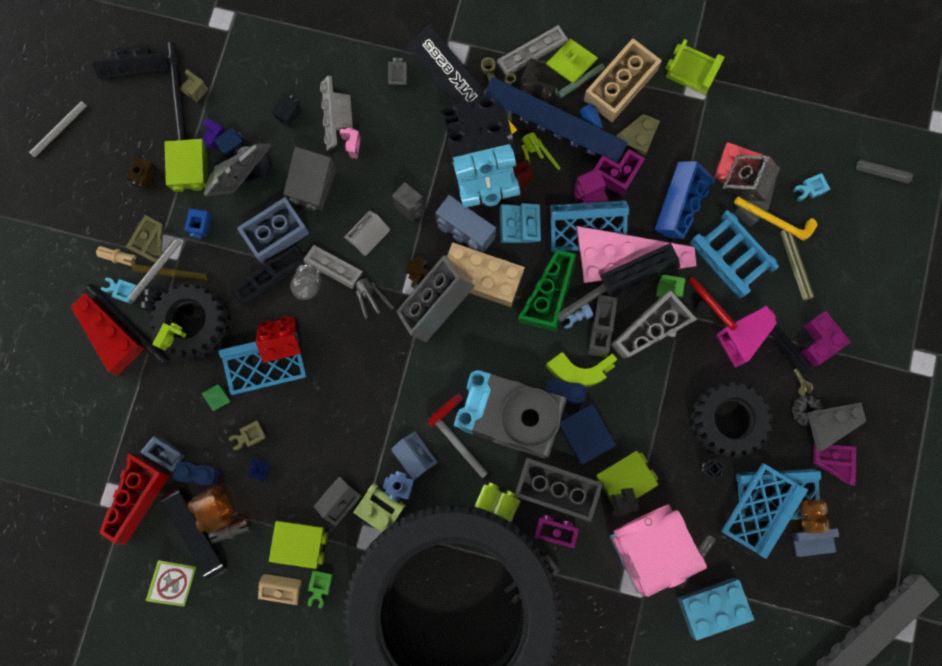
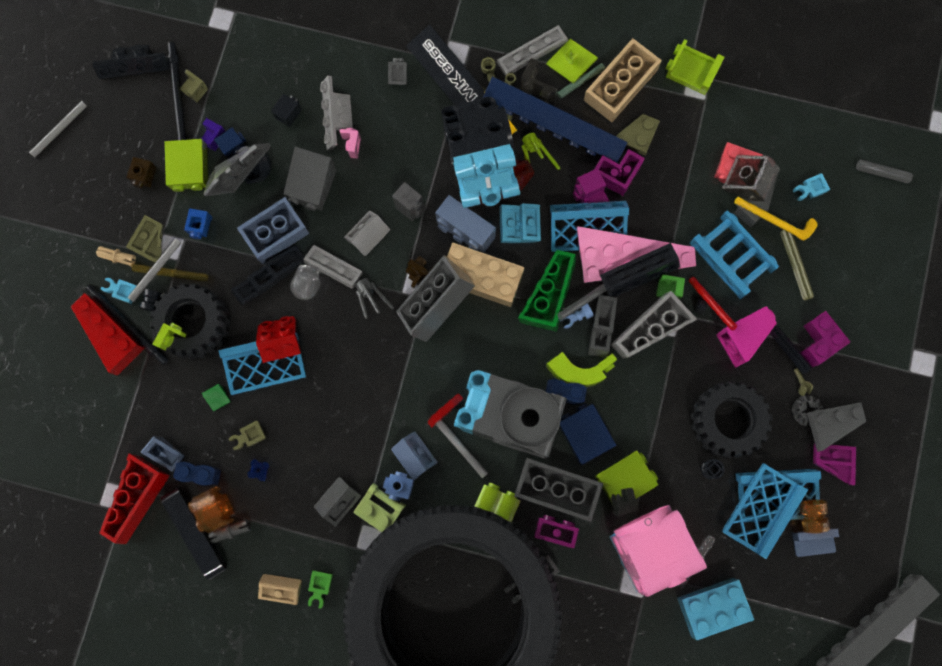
(171, 583): piece -> none
(298, 544): lime brick -> none
(590, 115): blue cone -> none
(683, 199): blue wedge -> none

